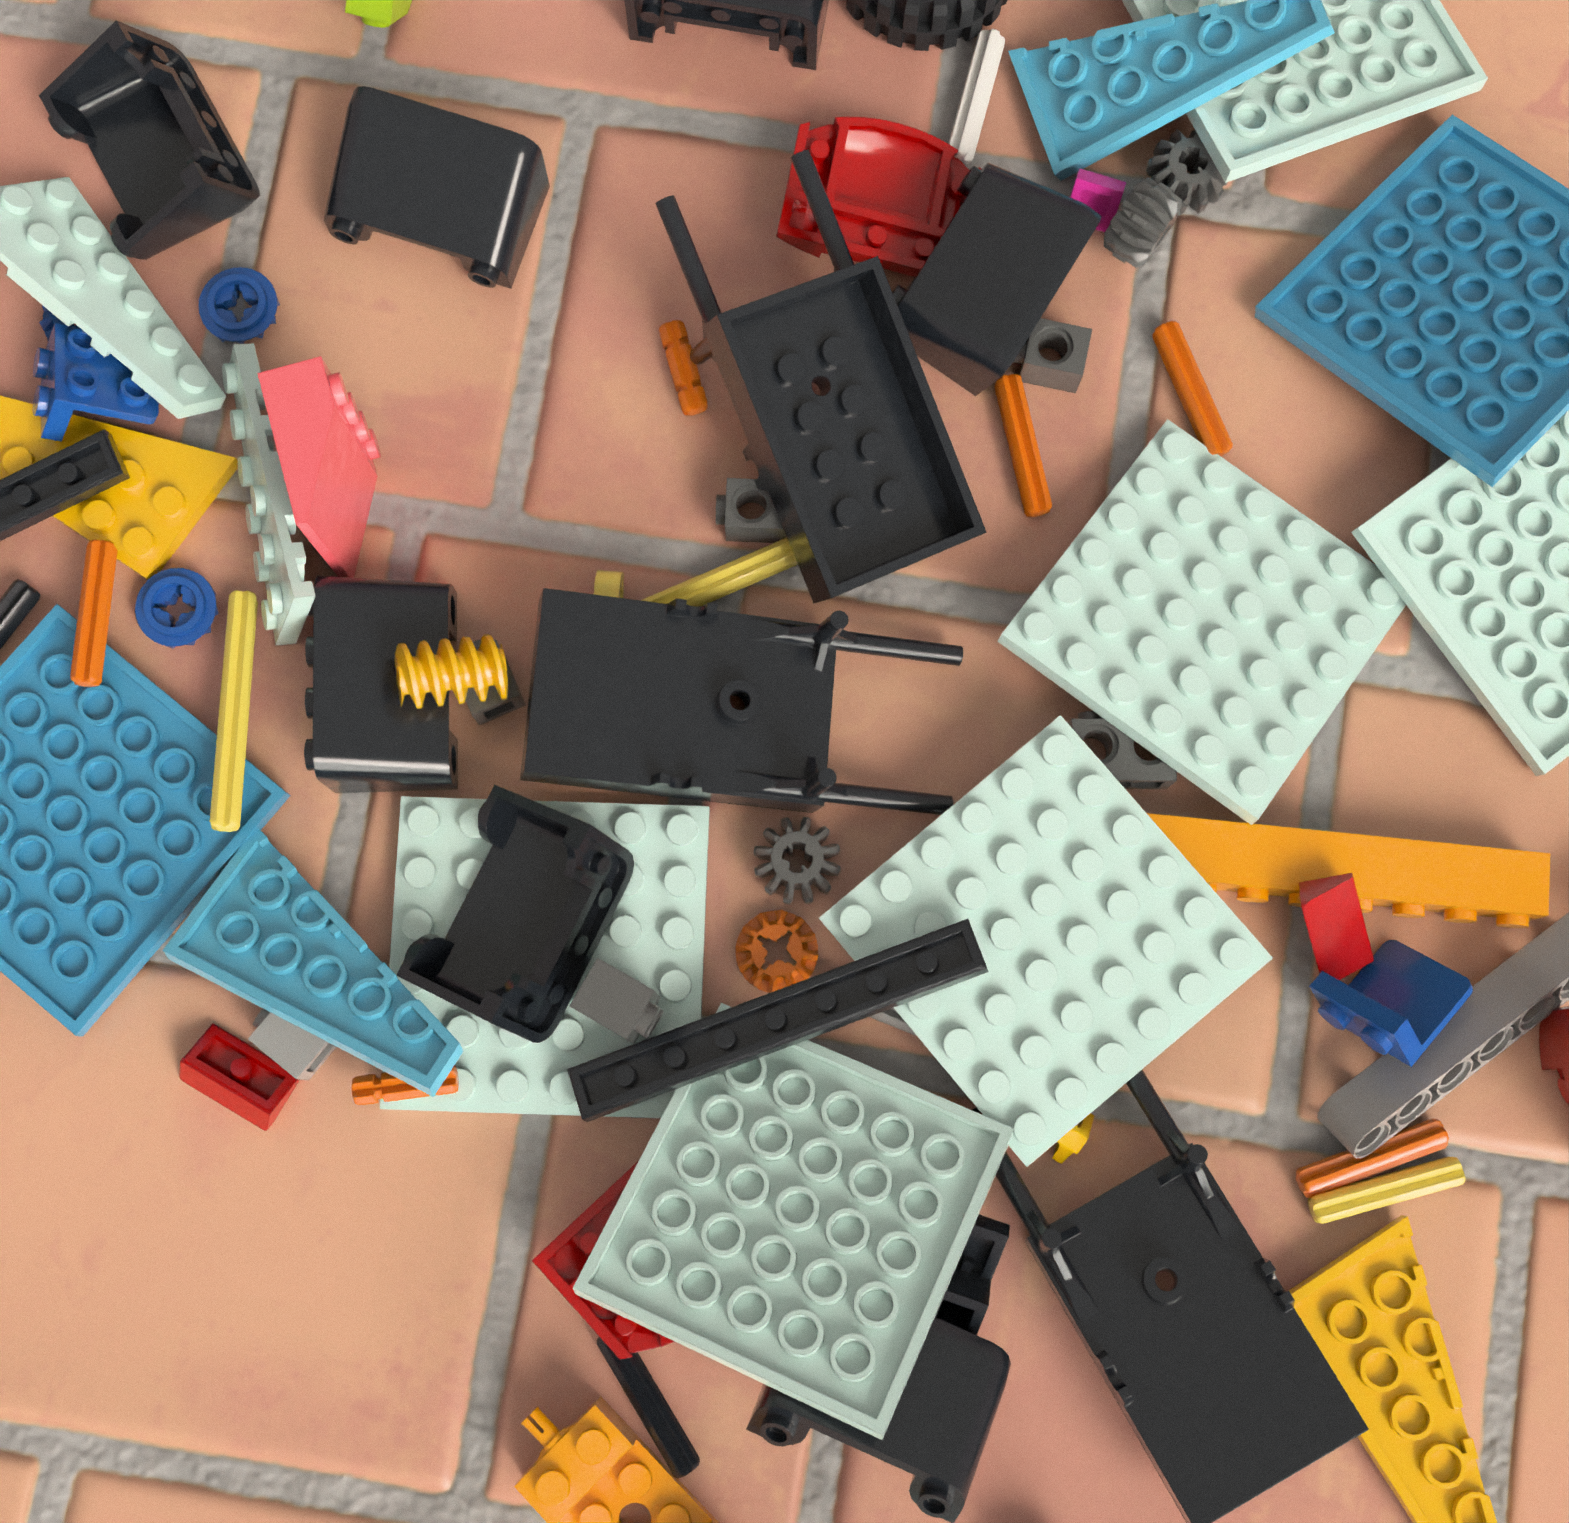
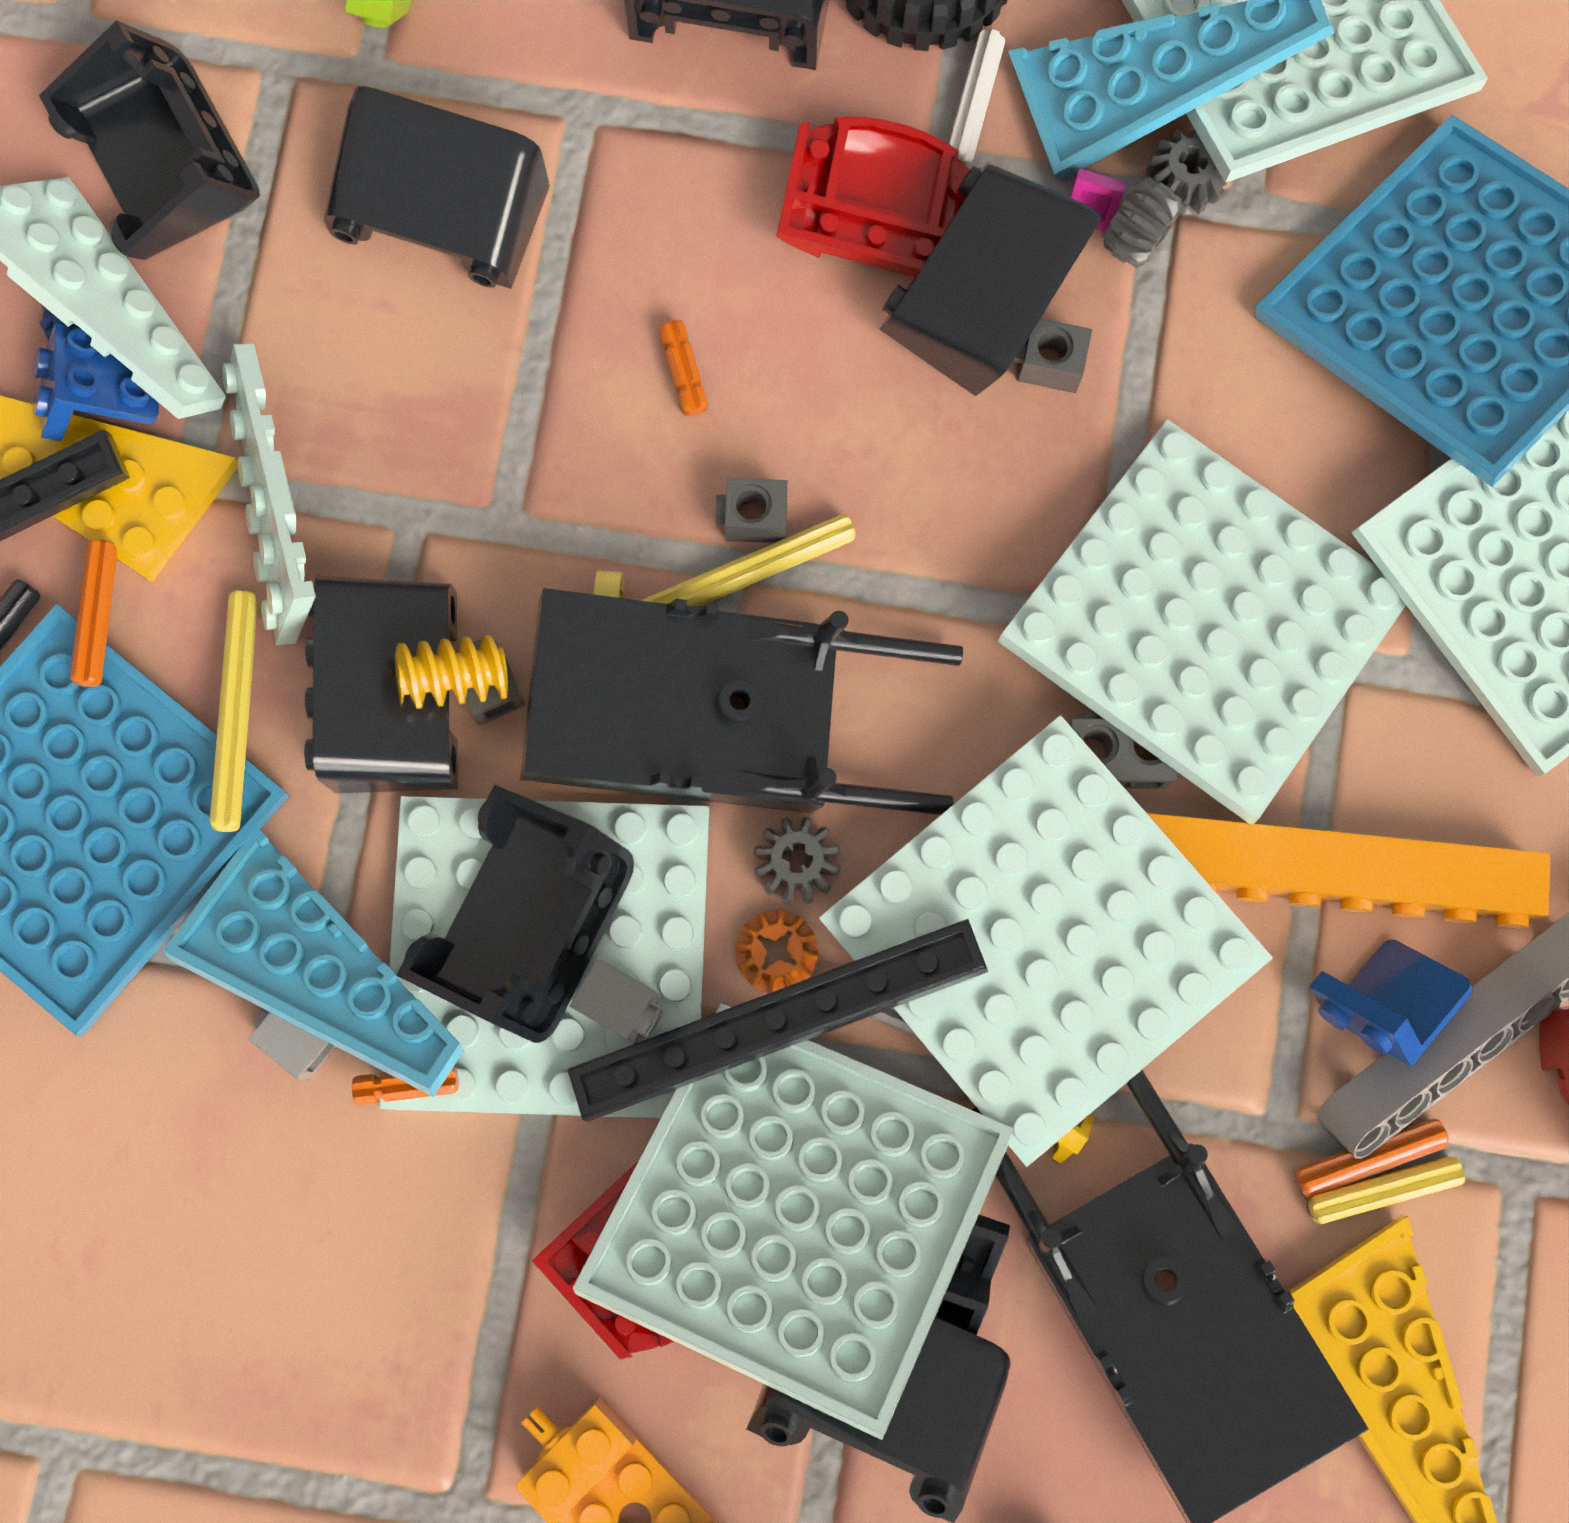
(164, 590): blue gear -> none
(222, 293): blue gear -> none
(237, 1076): red slope -> none
(323, 457): coral slope -> none
(653, 1411): black axle -> none
(868, 463): black piece -> none
(1023, 445): orange axle -> none
(1191, 388): orange axle -> none
(1335, 925): slope -> none

